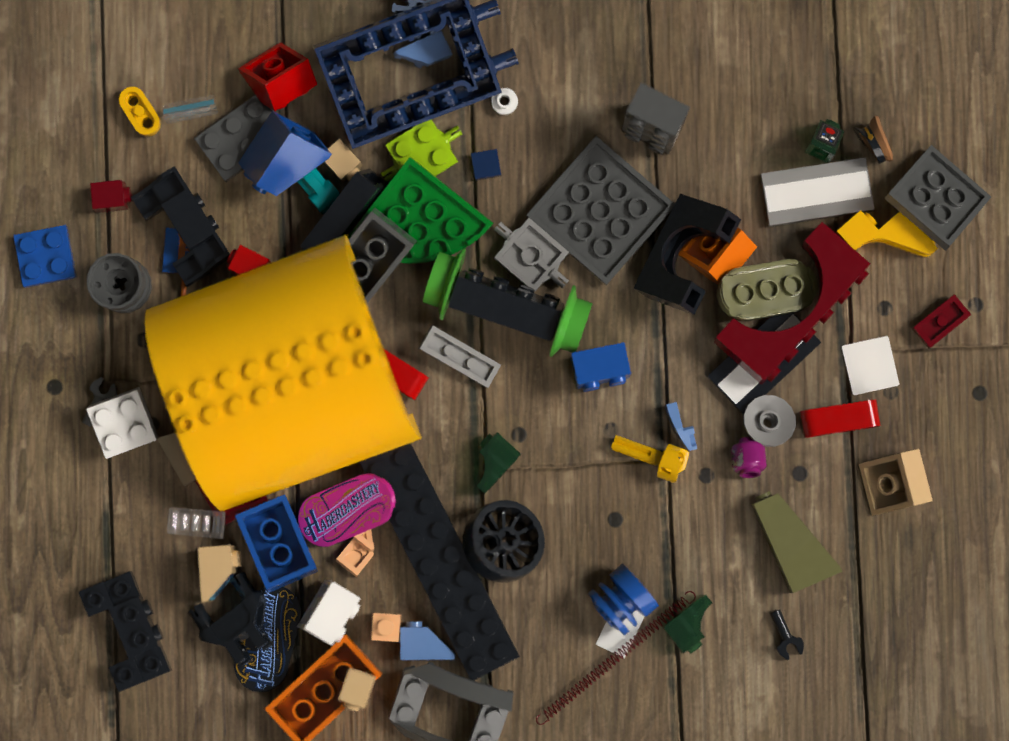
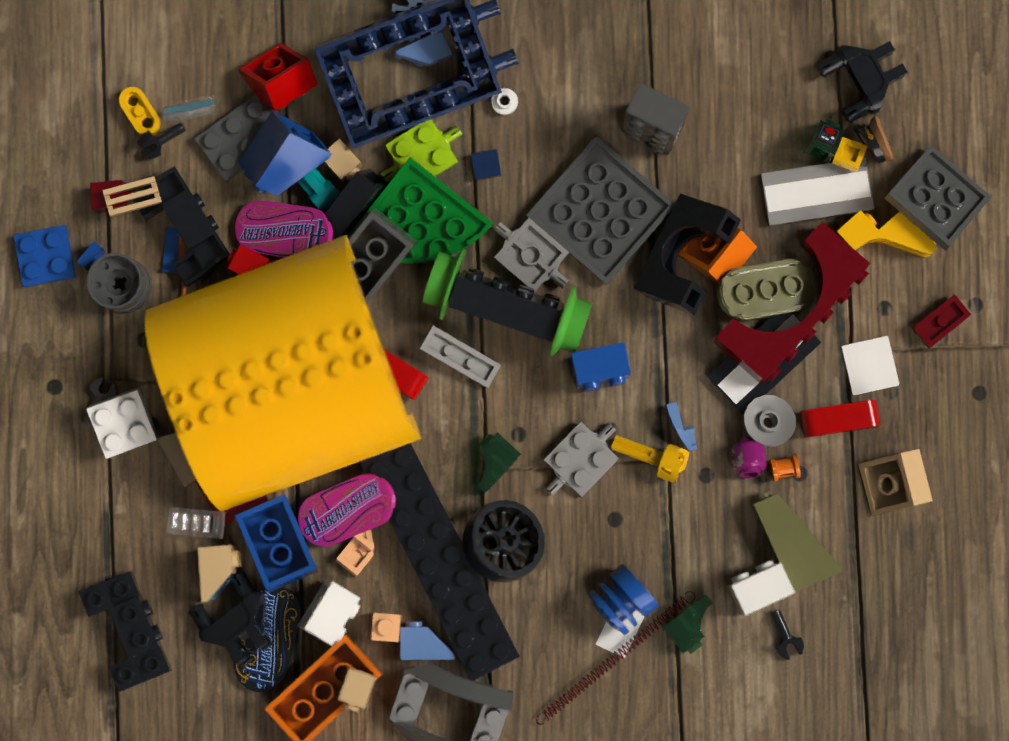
(92, 253): none -> blue plate
(129, 186): none -> tan tile
(157, 141): none -> black bar
(281, 228): none -> dark pink tile
(581, 459): none -> light grey plate
(760, 588): none -> white brick
(785, 467): none -> orange bush
(849, 154): none -> yellow plate
(866, 74): none -> black connector

